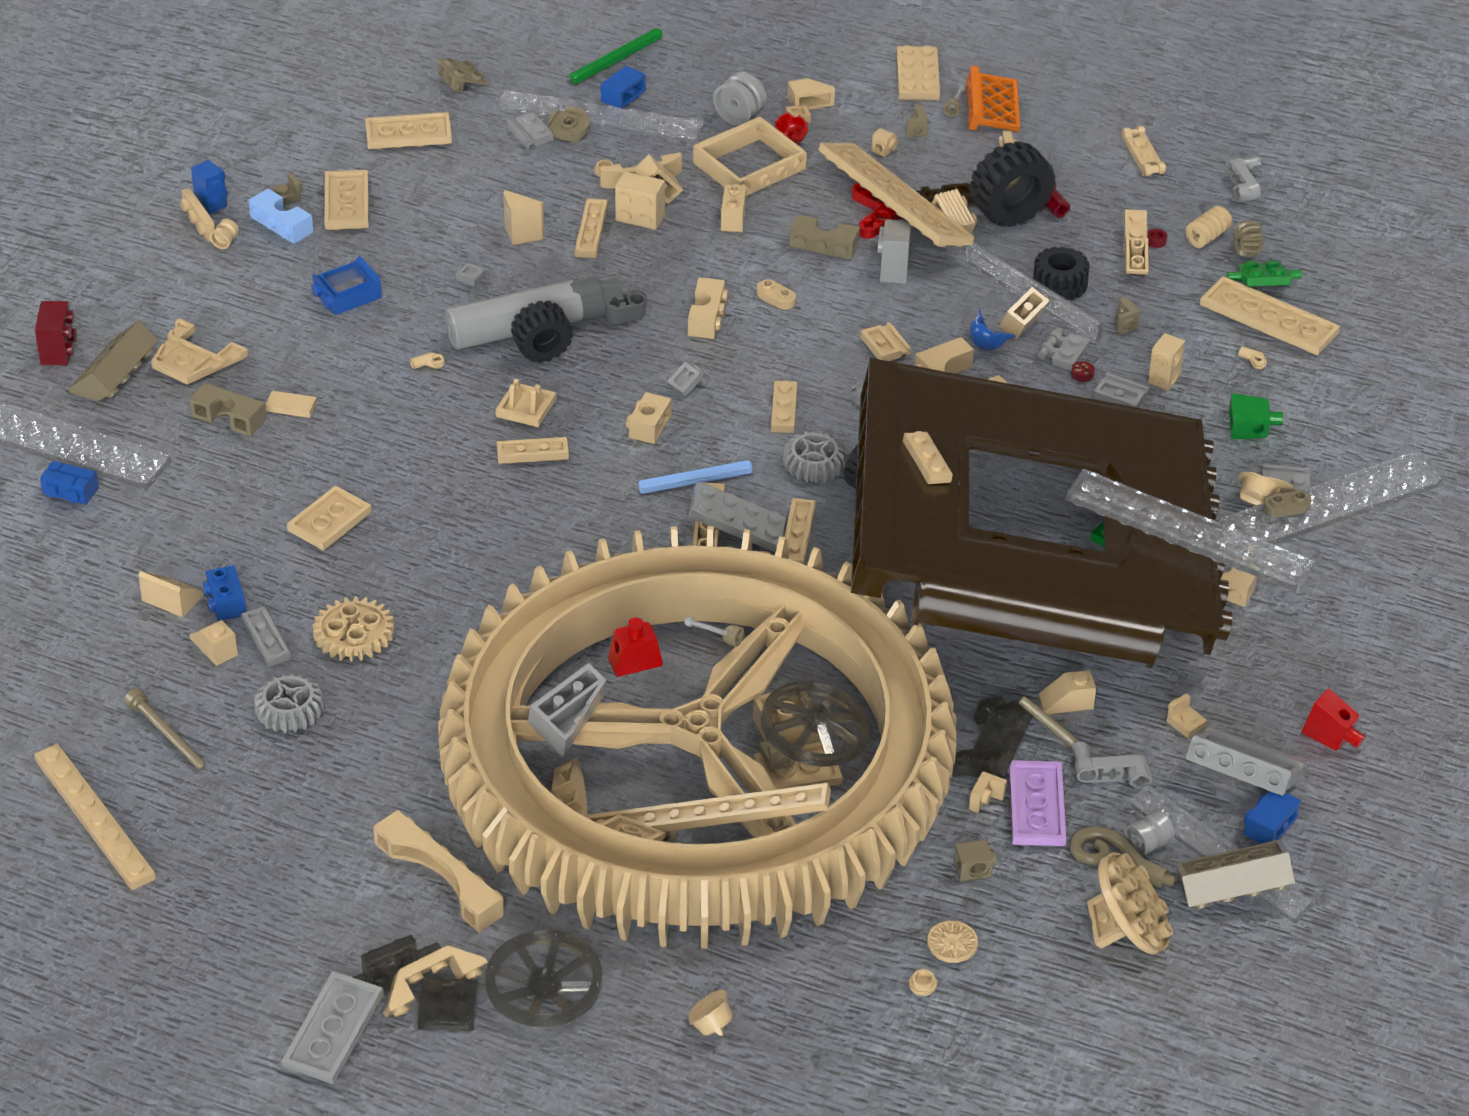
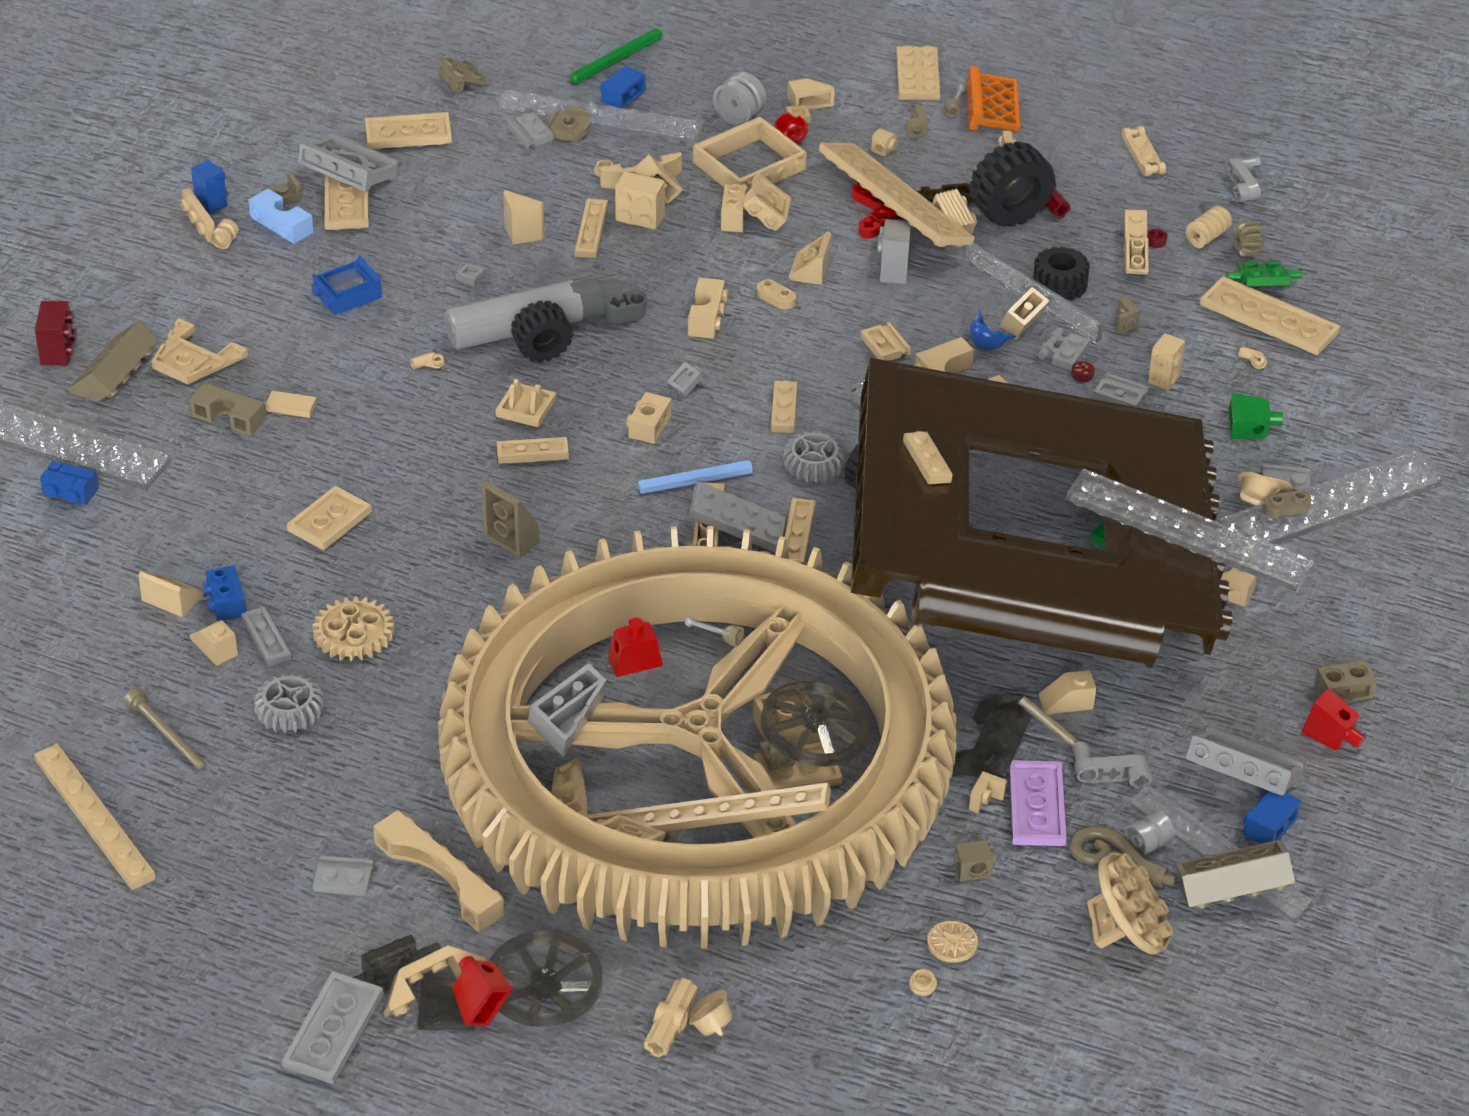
(343, 876): none -> light grey plate
(348, 161): none -> light grey fence
(480, 991): none -> red torso
(507, 521): none -> dark tan slope
(671, 1017): none -> tan piece
(767, 202): none -> tan plate
(812, 261): none -> tan slope
(837, 242): dark tan arch -> none
(1185, 718): tan bracket -> none
(1348, 680): none -> dark tan brick

